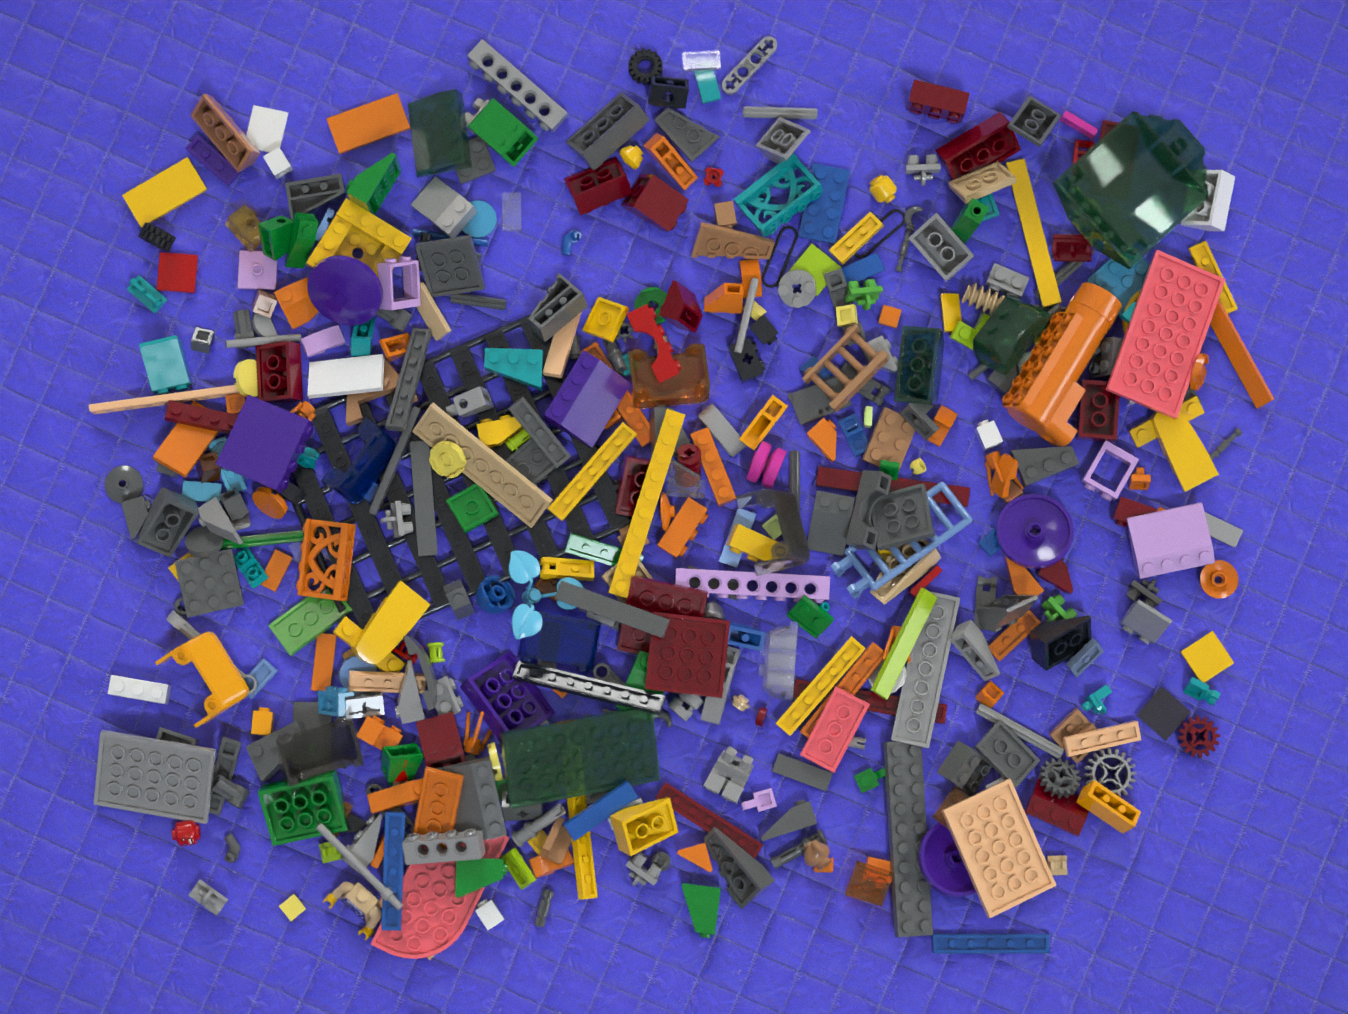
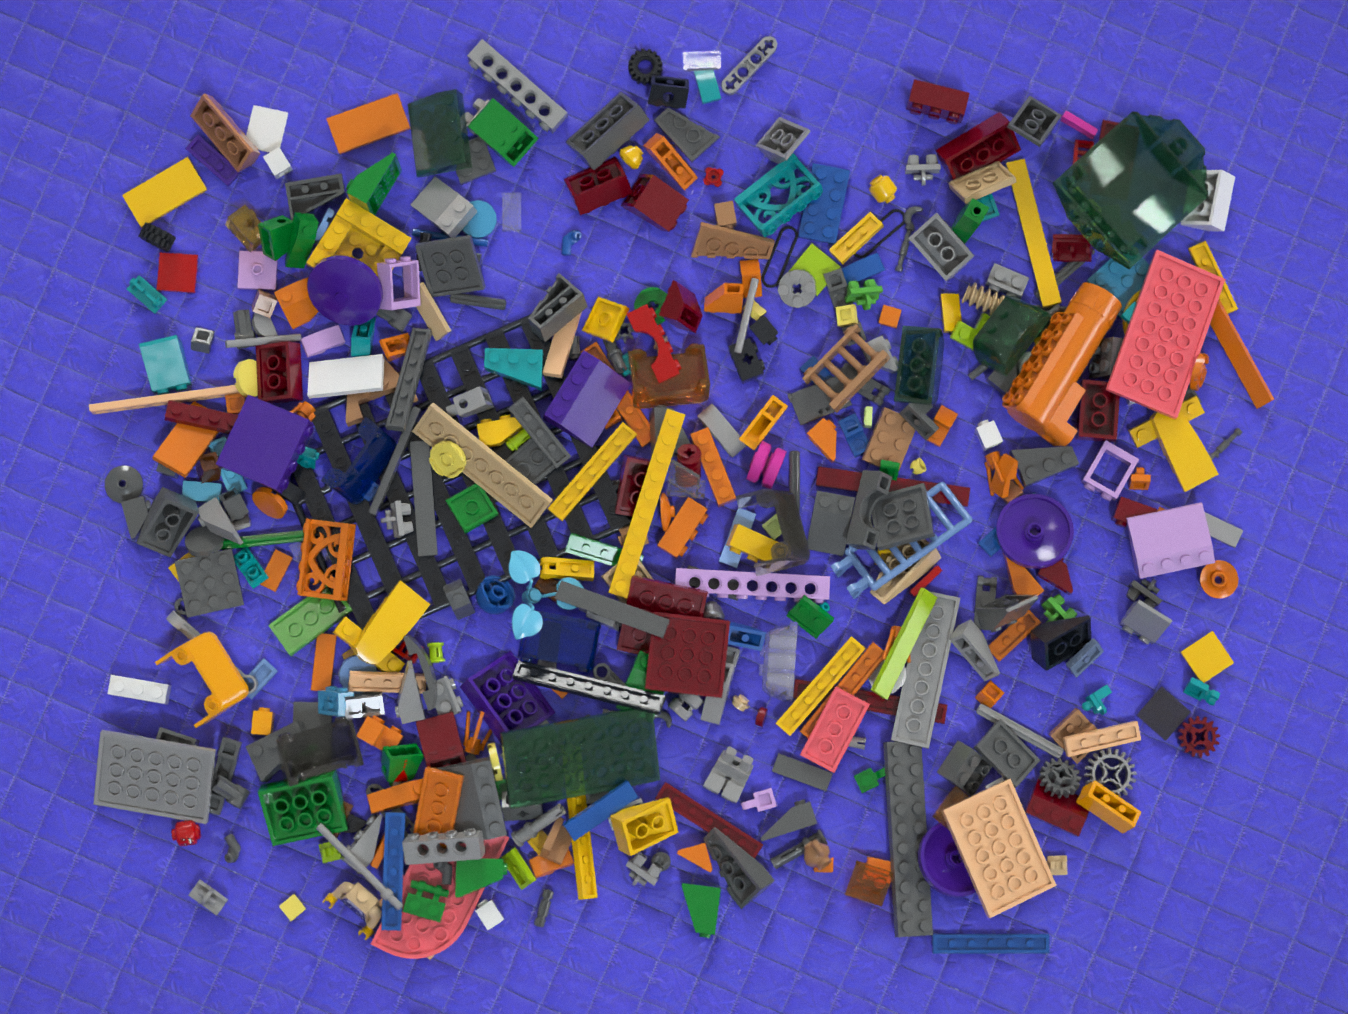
(423, 906): none -> green plate
(446, 870): none -> dark grey arm
(783, 112): light grey axle -> none

